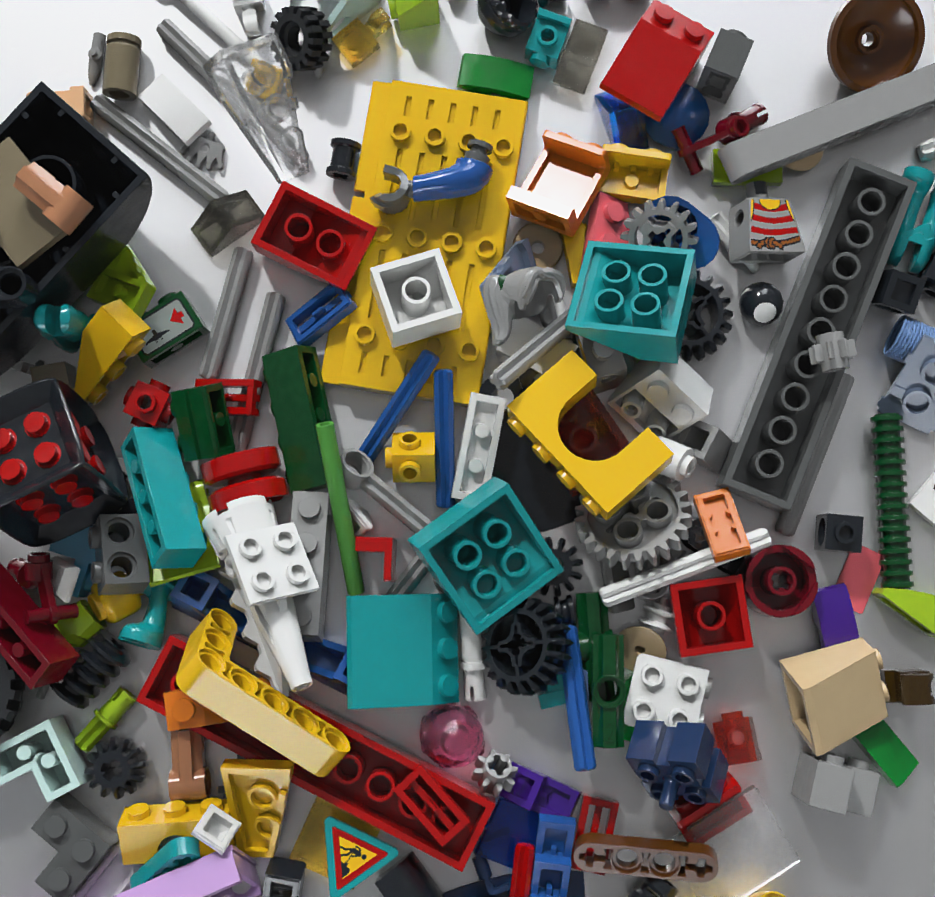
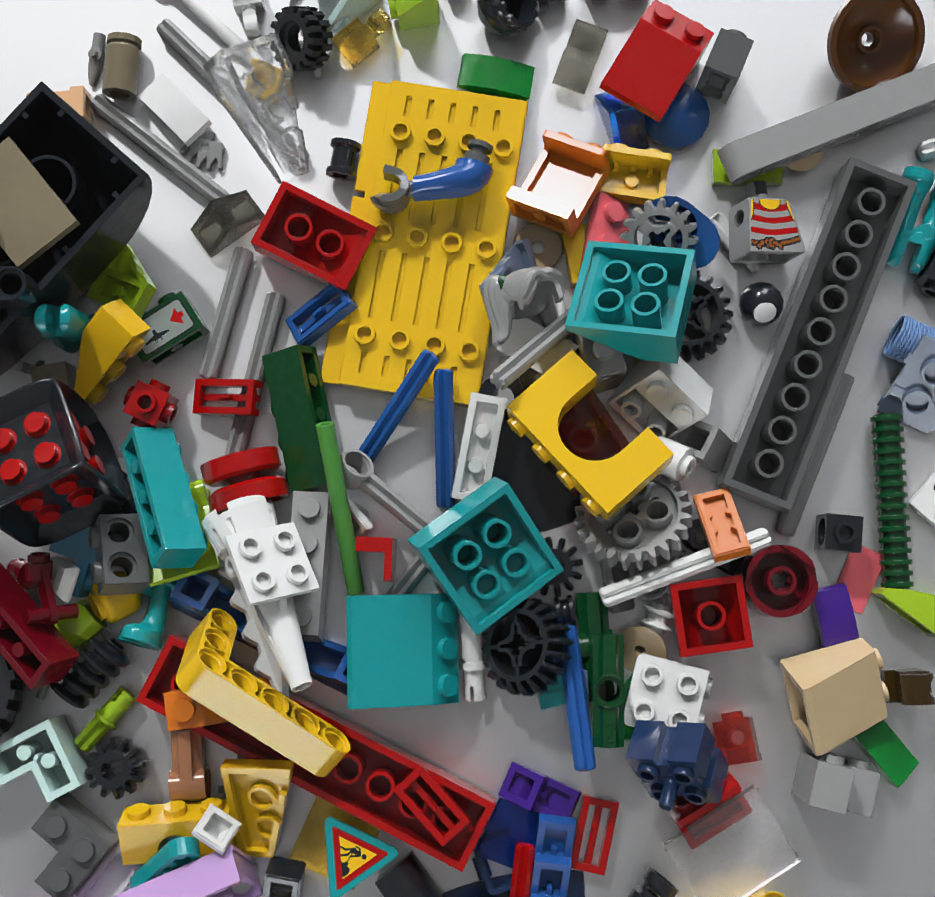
(58, 202): nougat piece -> none
(202, 422): dark green brick -> none
(412, 457): yellow brick -> none
(415, 297): white slope -> none
(451, 735): clear pink hair -> none
(494, 773): light grey gear -> none
(552, 27): teal brick -> none
(645, 864): reddish brown beam -> none
(726, 131): dark red pin -> none
(832, 351): light grey gear -> none
(898, 292): black brick -> none

